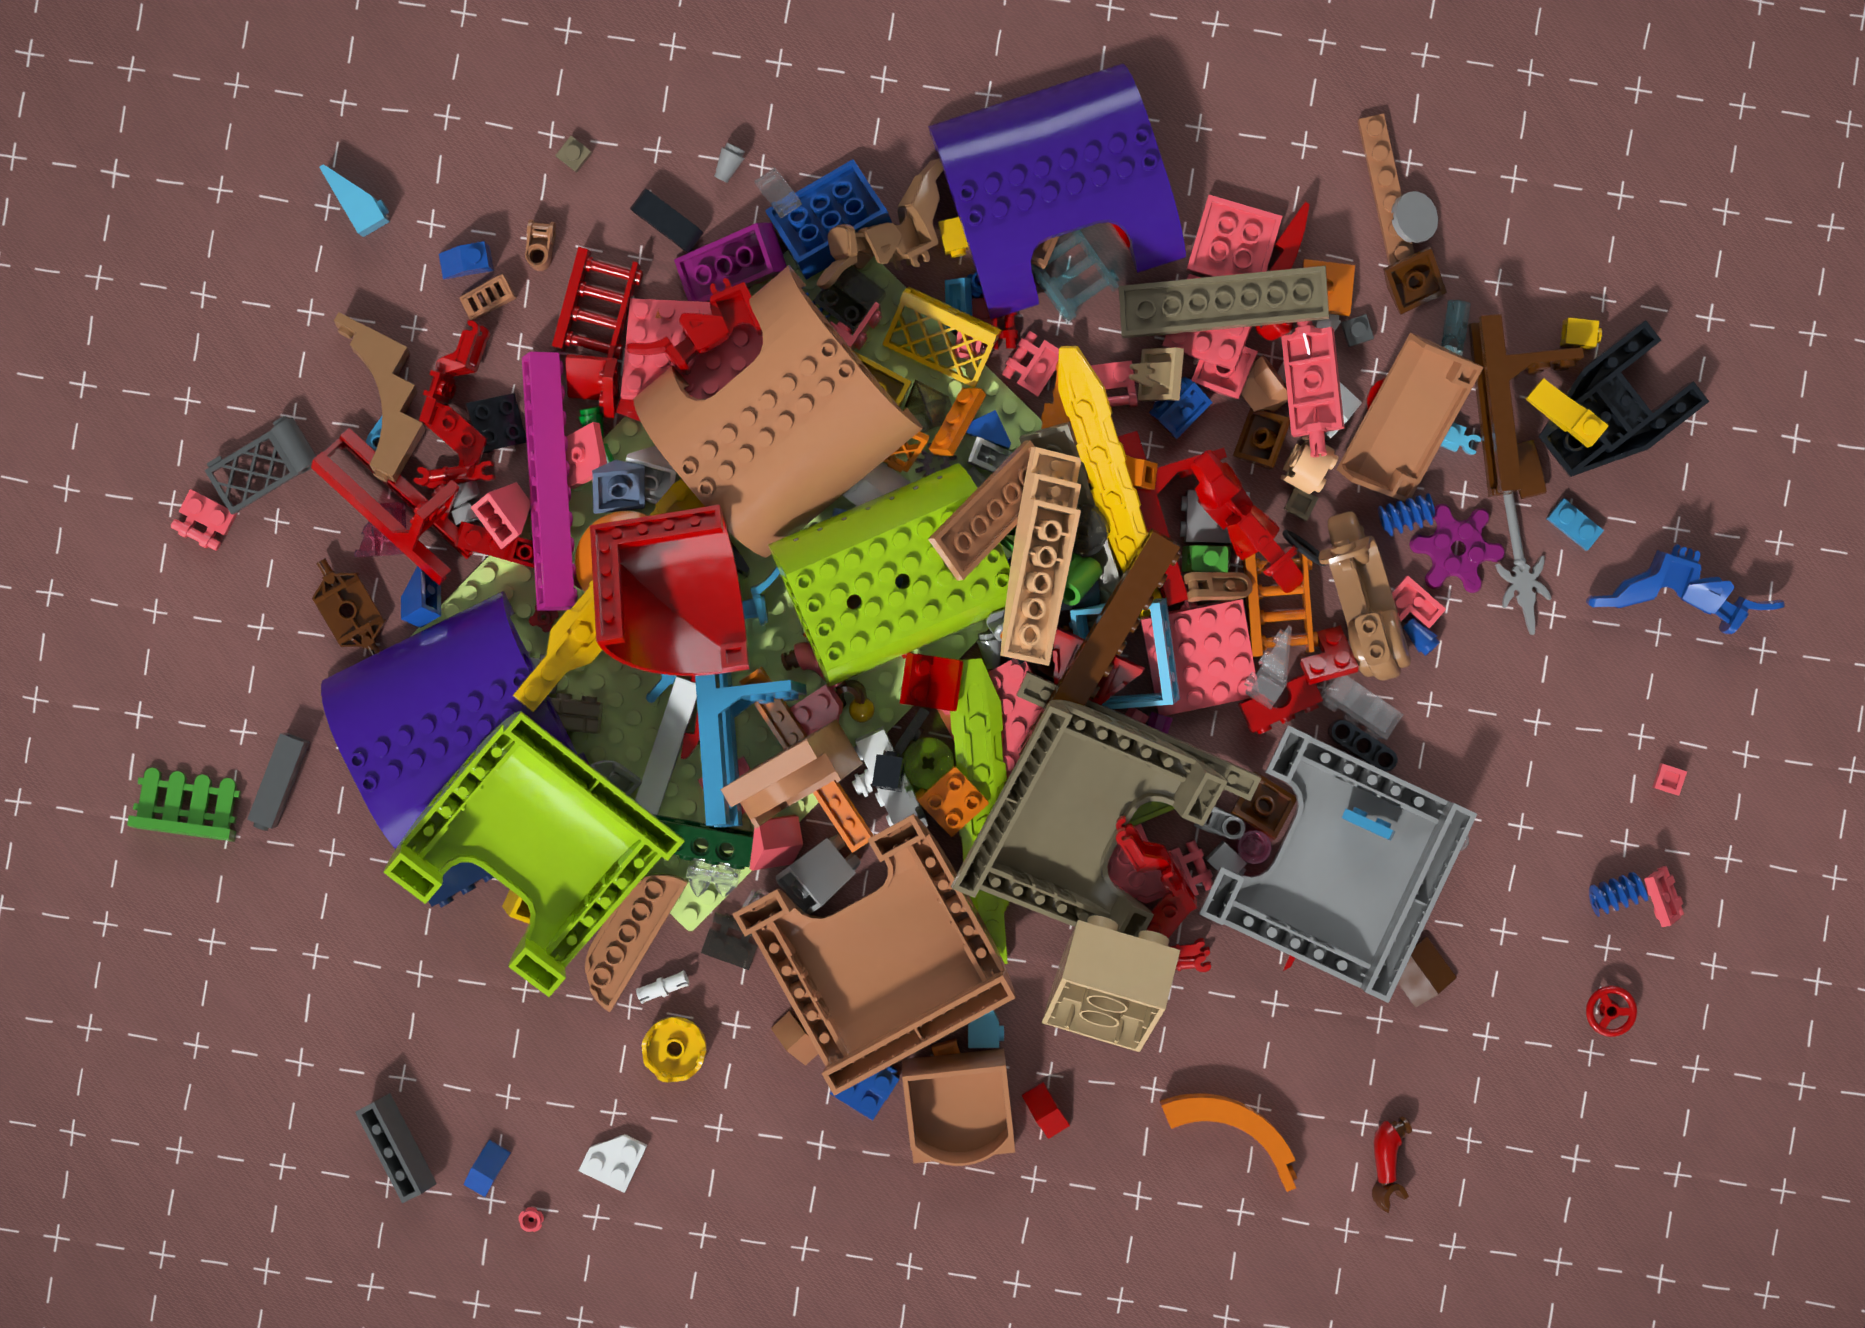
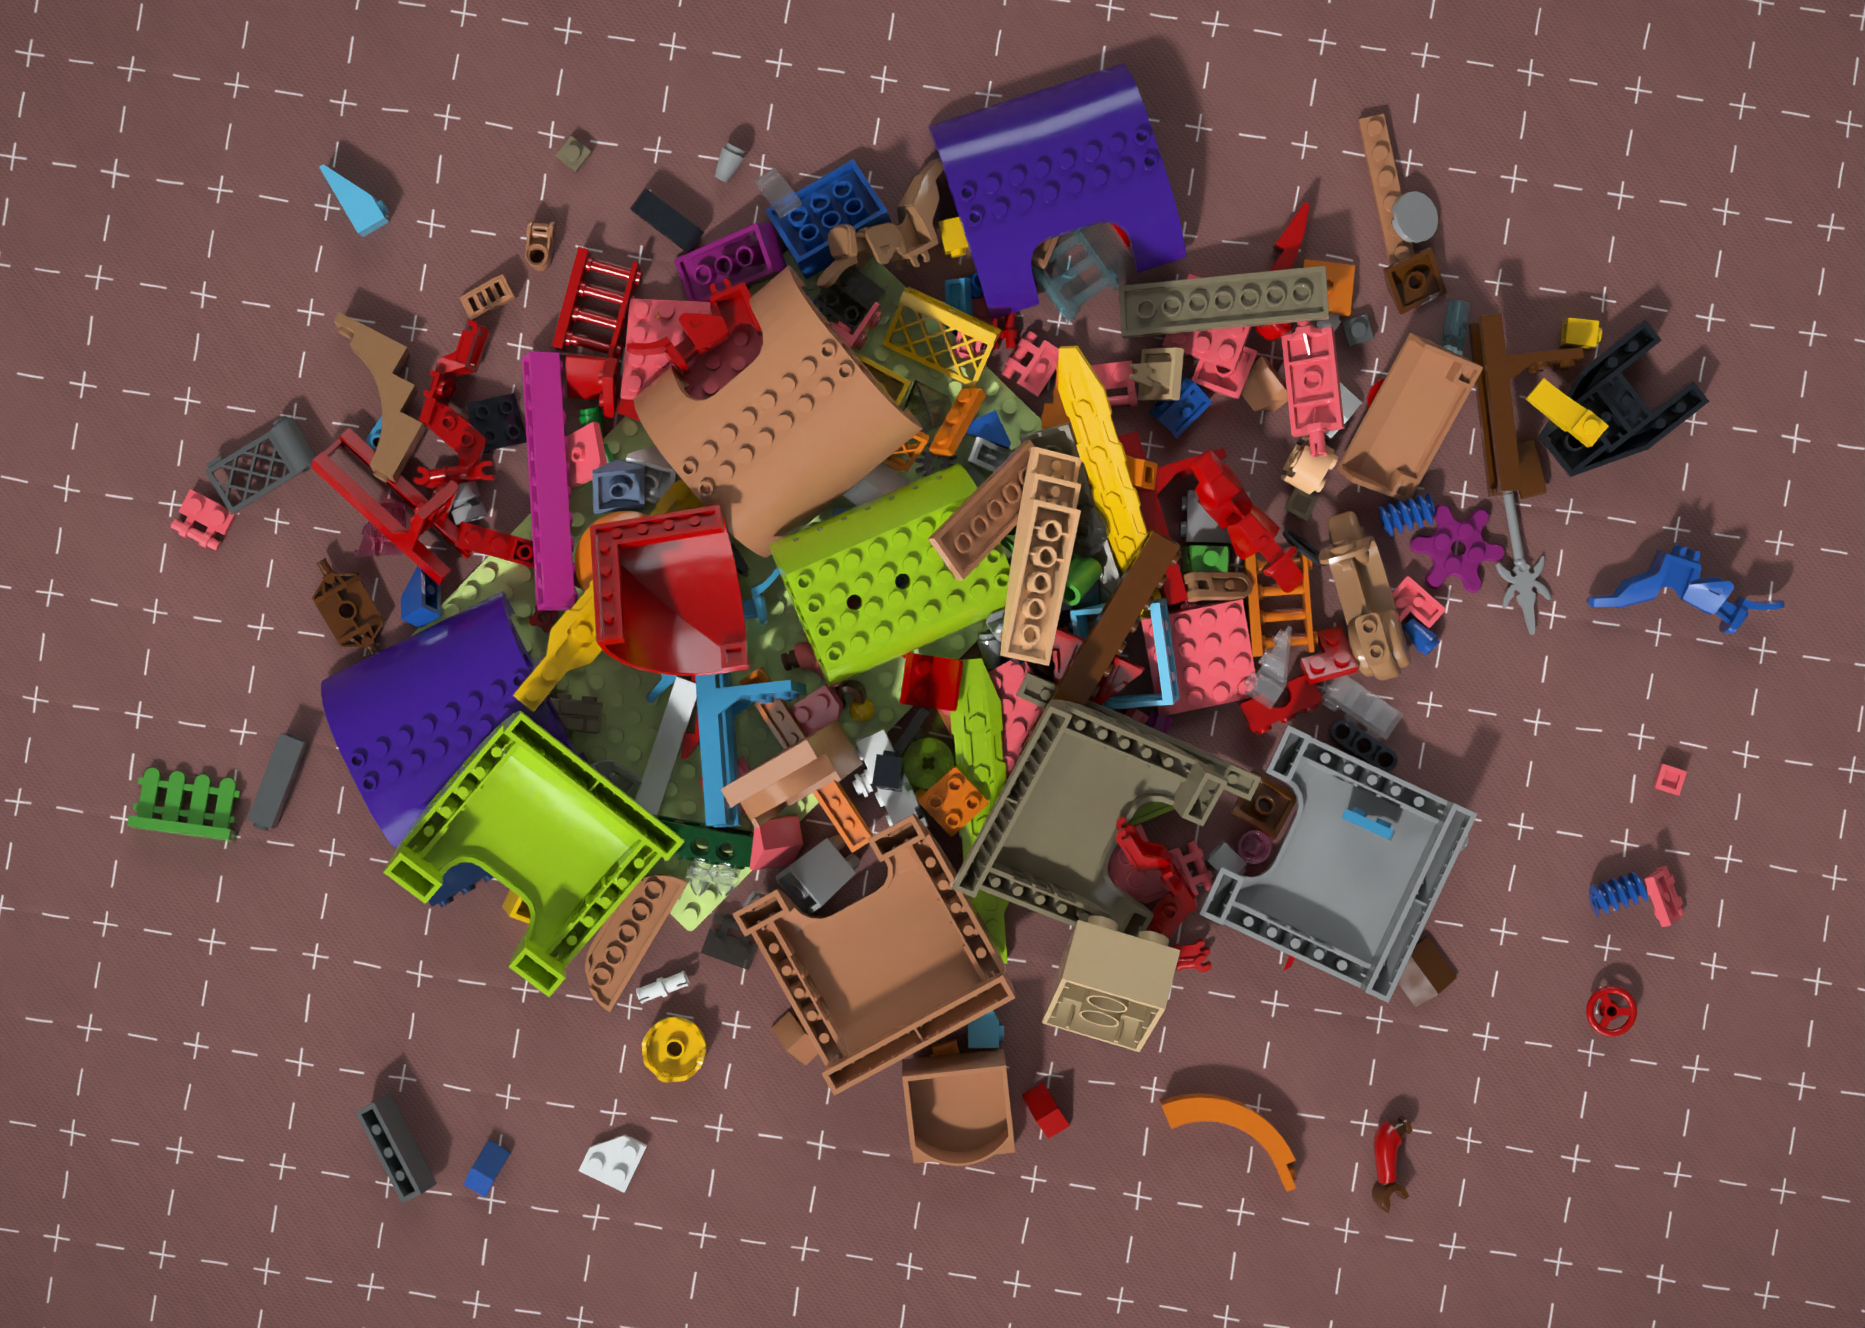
(466, 260): blue slope -> none
(503, 513): coral slope -> none
(529, 1226): coral plate -> none
(870, 1093): blue plate -> none
(1218, 822): light grey piece -> none
(1233, 239): coral plate -> none
(1262, 438): reddish brown slope -> none
(1456, 438): medium azure plate -> none
(1574, 524): dark azure plate -> none

